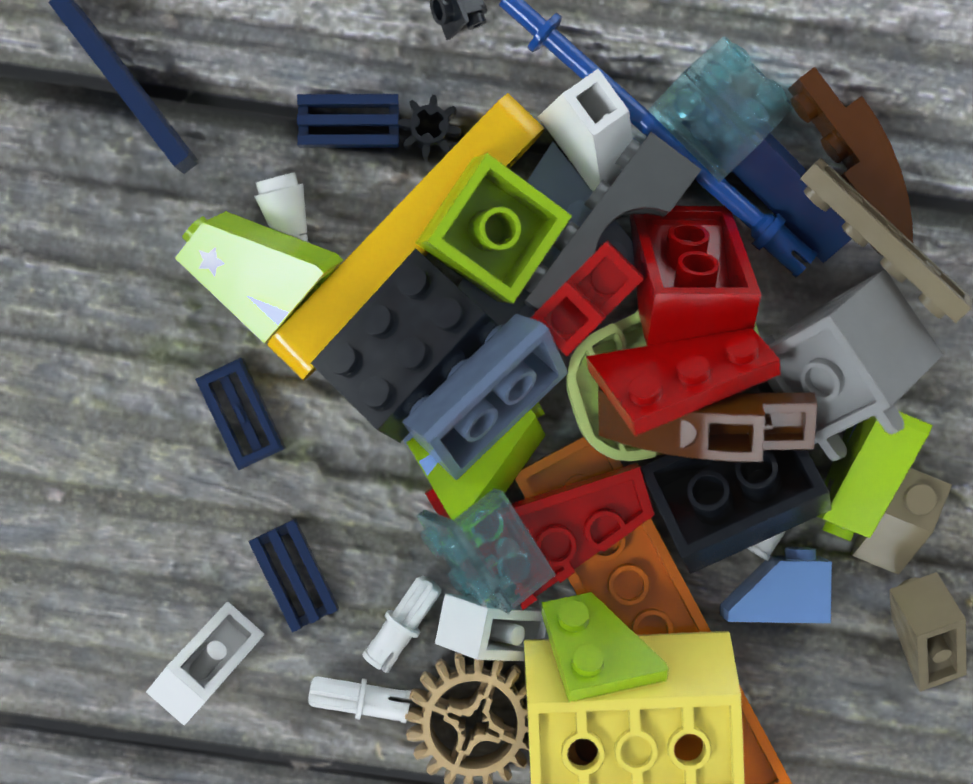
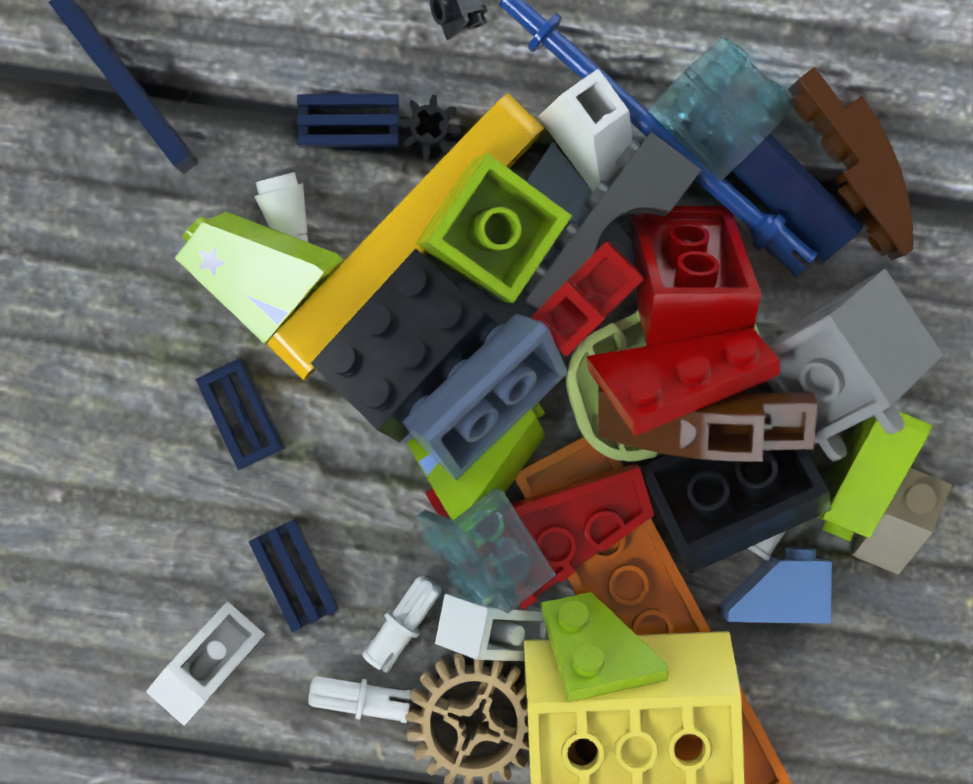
(901, 256): dark tan plate -> none
(929, 630): dark tan slope -> none

